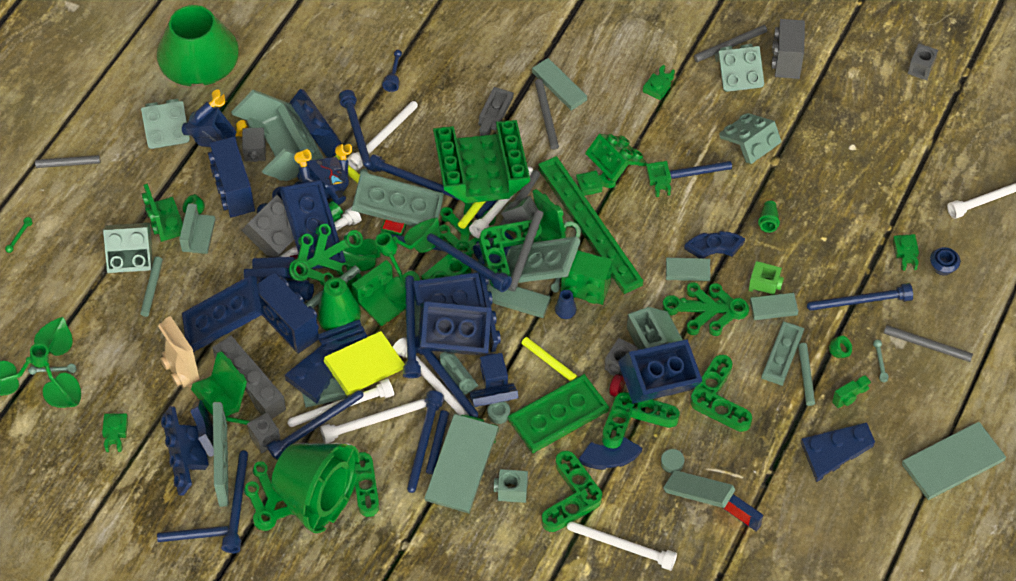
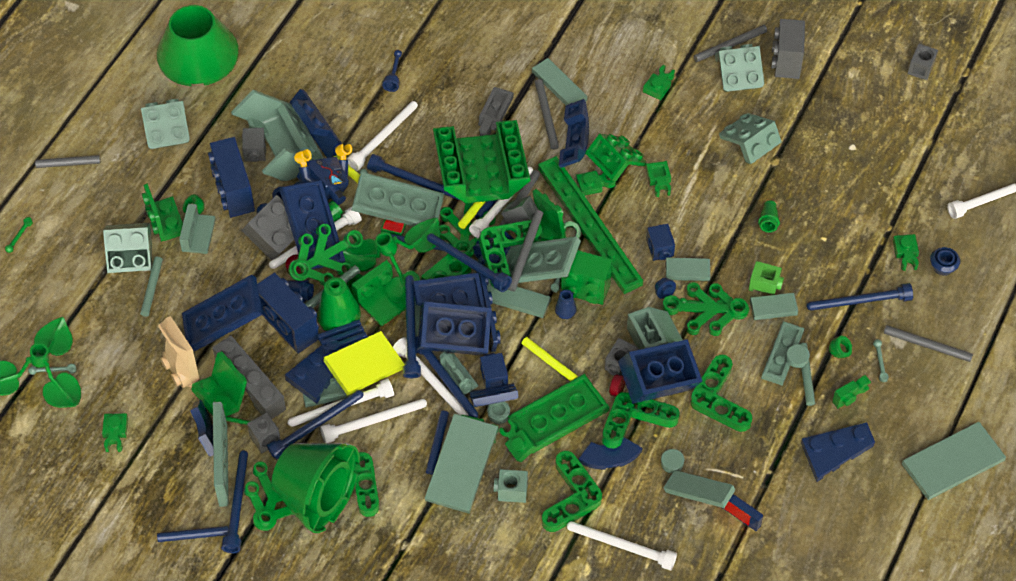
(184, 450): dark blue bracket -> none
(210, 124): dark blue torso -> none
(266, 266): dark blue bracket -> none
(348, 100): dark blue piece -> none
(433, 401): dark blue piece -> none
(520, 442): none -> green plate
(577, 134): none -> dark blue slope
(660, 242): none -> dark blue brick
(665, 287): none -> dark blue plate
(701, 169): dark blue bar -> none
(712, 243): dark blue tile -> none
(797, 356): none -> sand green tile

